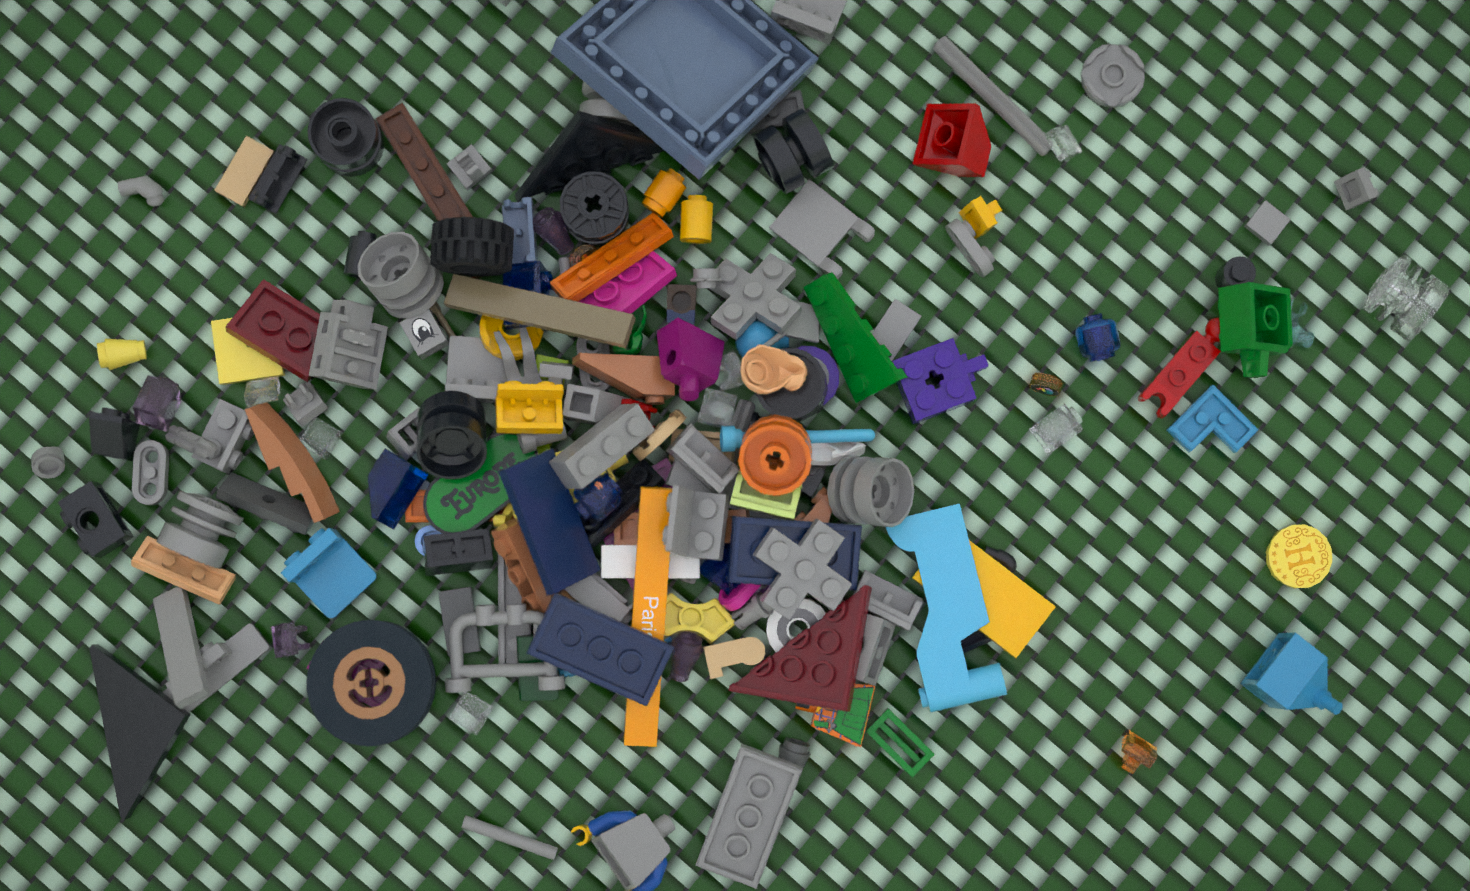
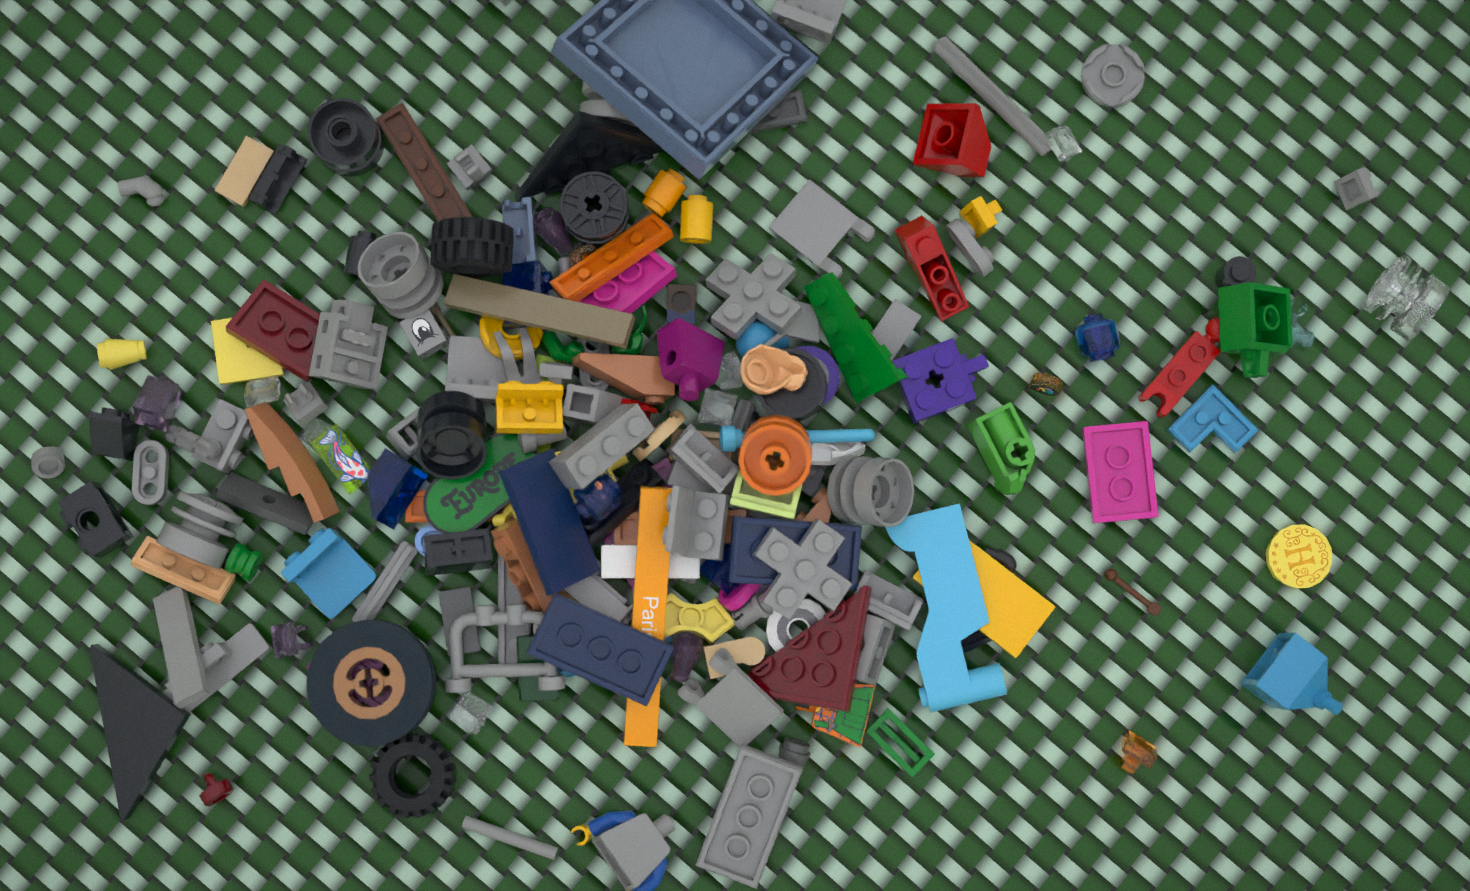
(215, 790): none -> dark red tile
(244, 561): none -> green wheel
(342, 458): none -> tile
(385, 781): none -> black tyre
(386, 582): none -> light grey axle
(558, 351): none -> green arm
(706, 277): light grey plate -> none
(734, 702): none -> light grey flag
(784, 156): black wheel -> none
(931, 267): none -> red slope
(996, 437): none -> bright green piece
(1057, 428): clear brick -> none
(1120, 472): none -> dark pink plate
(1152, 608): none -> reddish brown hinge
(1267, 223): light grey tile -> none

